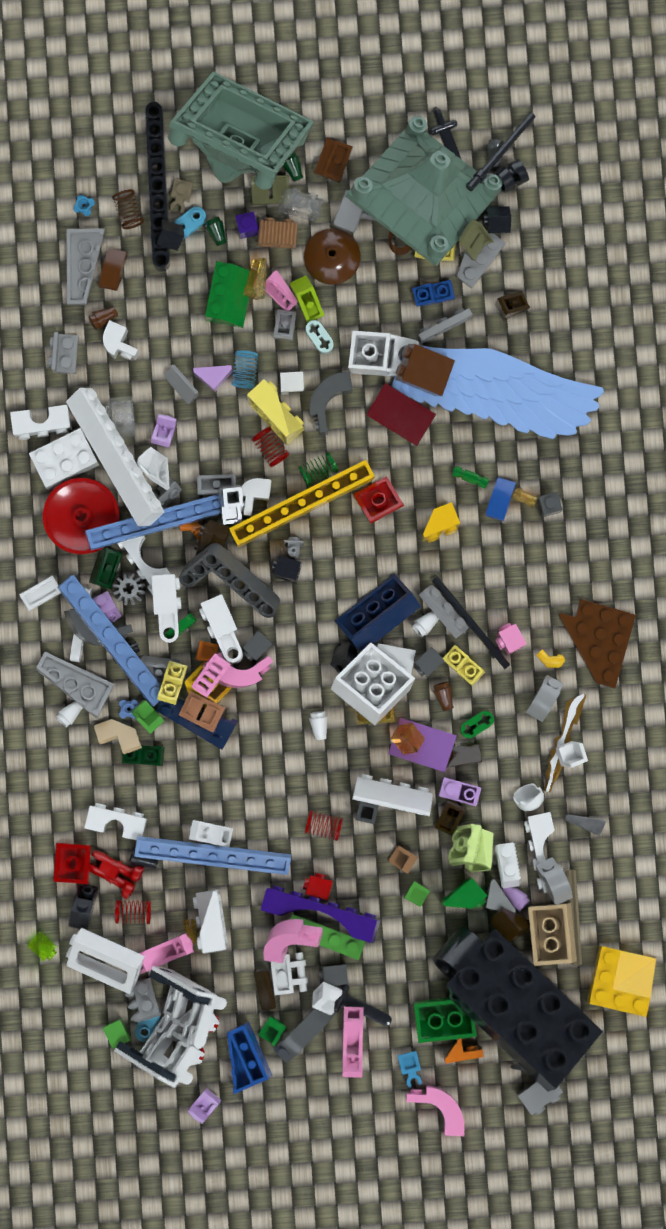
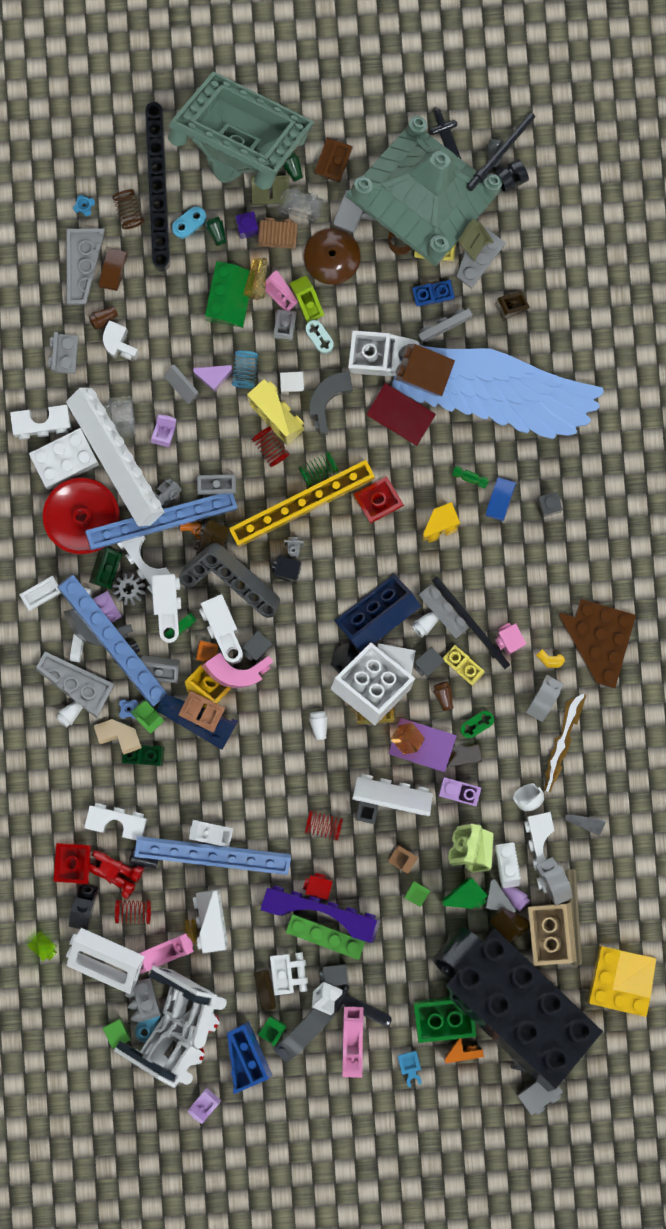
(155, 467): white slope -> none
(171, 235): black panel -> none
(172, 682): light yellow slope -> none
(181, 193): dark tan plate -> none
(201, 688): bright pink slope -> none
(231, 501): brick -> none
(254, 489): white brick -> none
(290, 933): bright pink arch -> none
(445, 1102): bright pink arch -> none
(449, 817): dark brown slope -> none
(498, 219): black brick -> none
(524, 497): clear yellow pin -> none
(571, 754): white panel -> none

